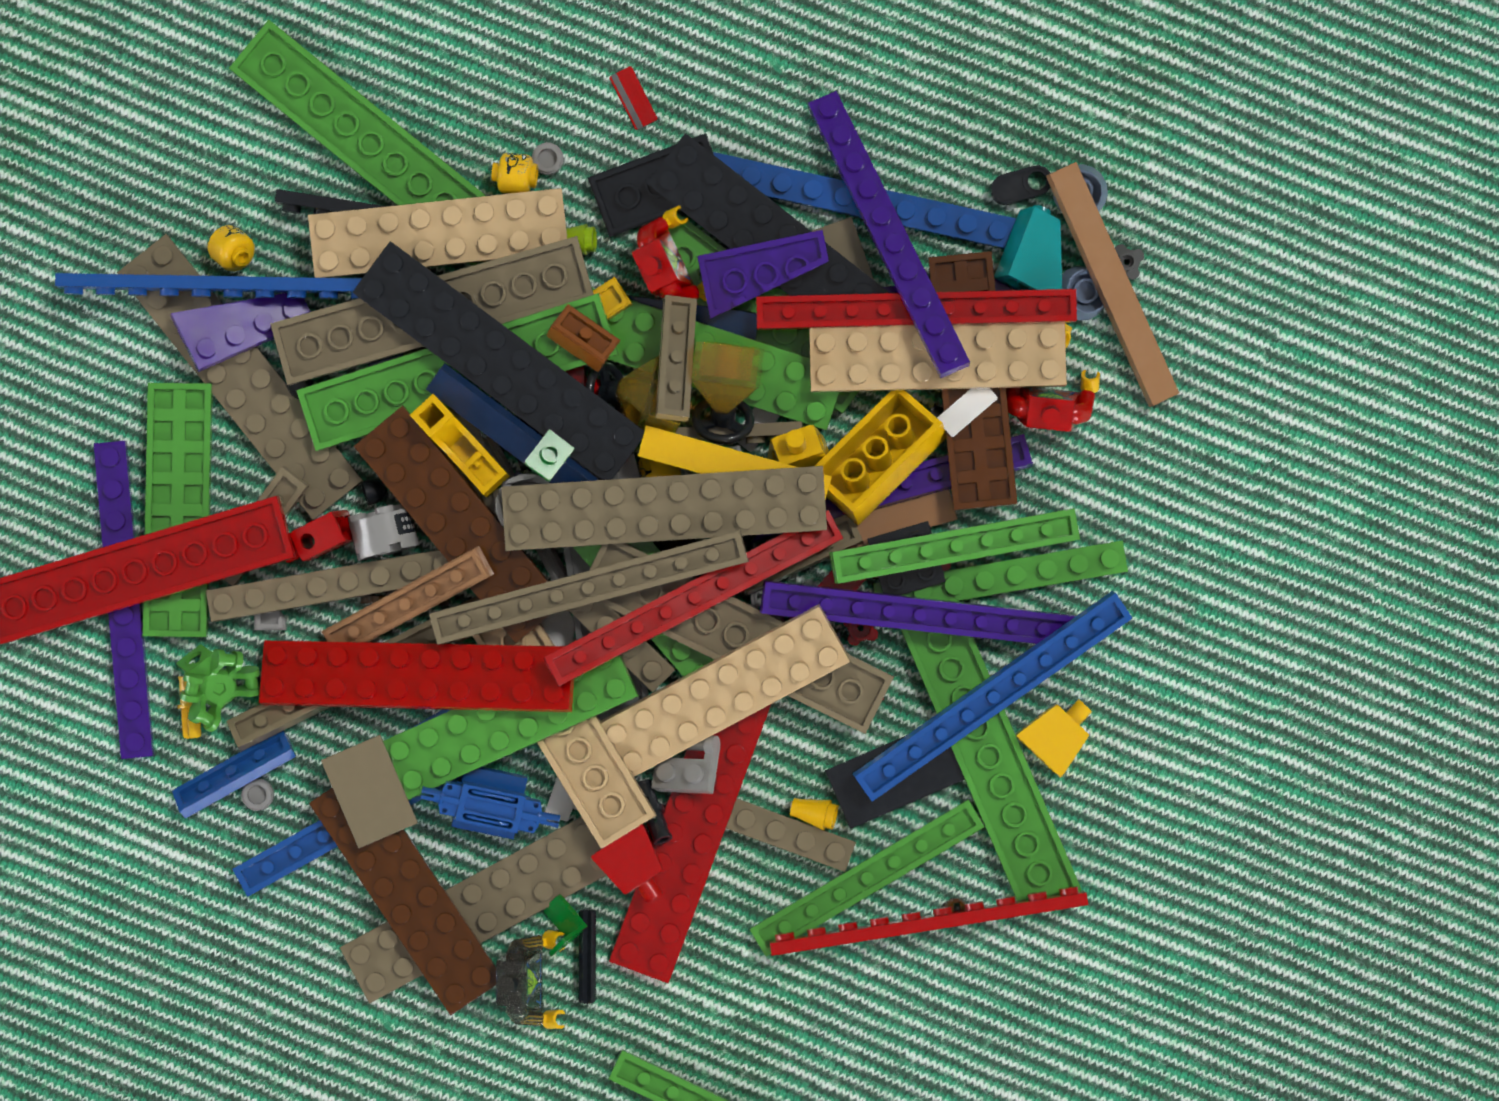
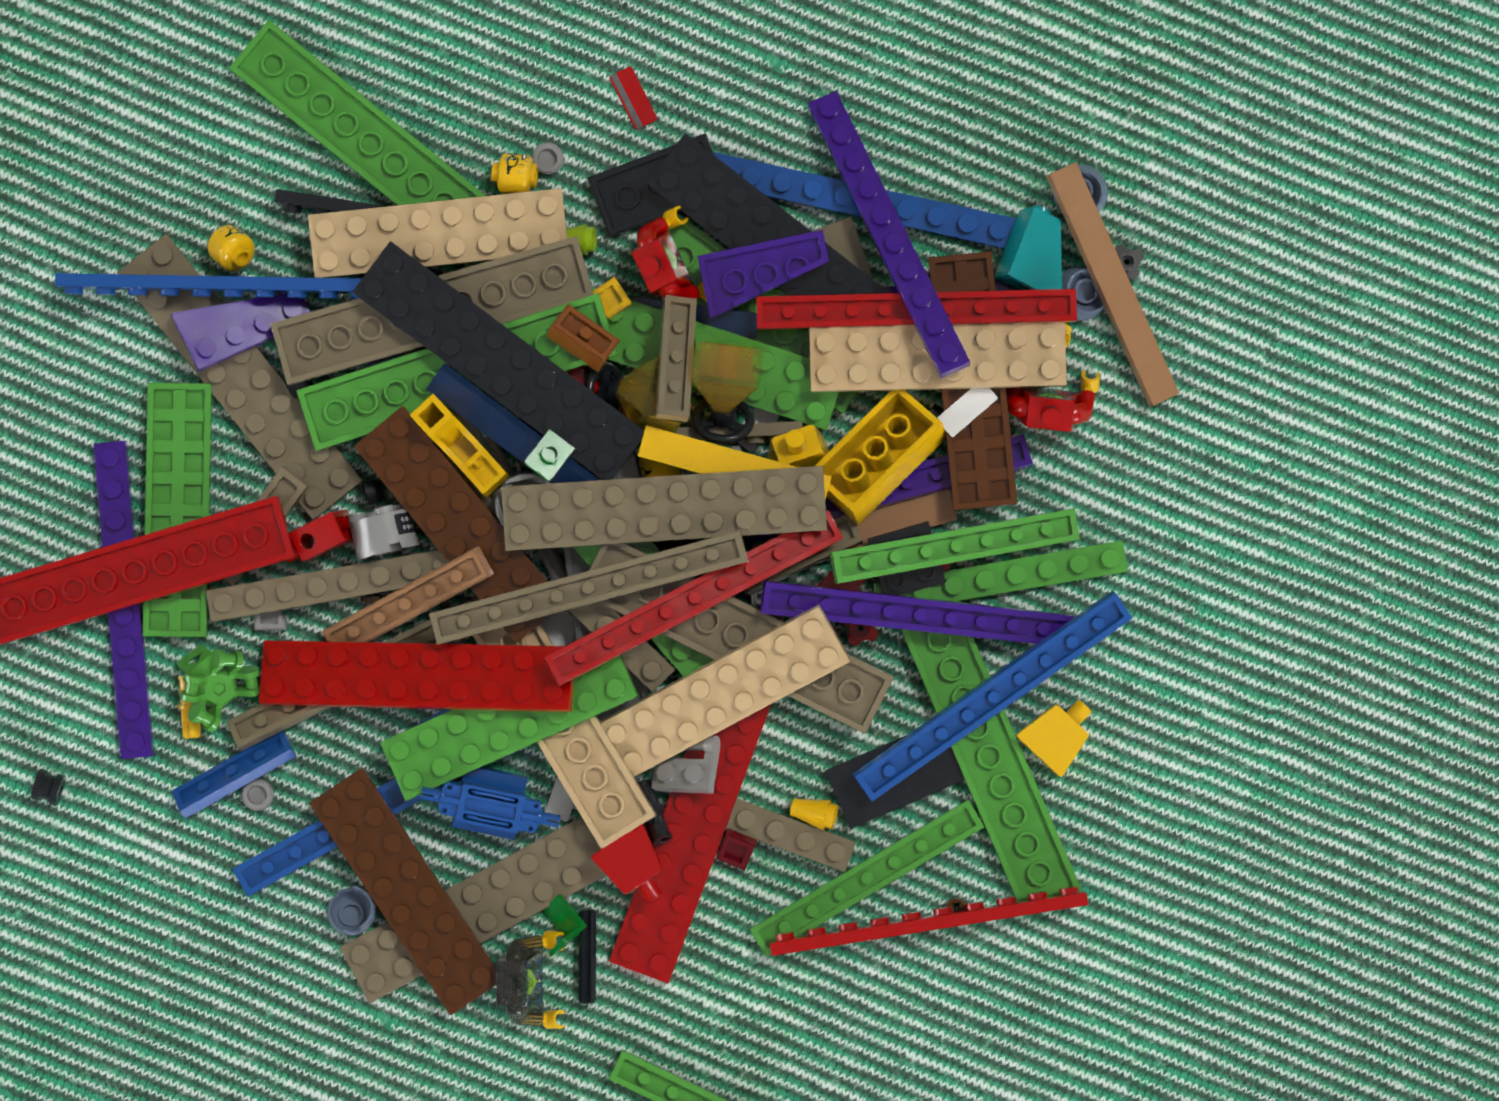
(48, 787): none -> black wheel
(351, 911): none -> sand blue hair
(369, 791): dark tan tile -> none
(736, 849): none -> dark red tile
(1014, 186): black piece -> none

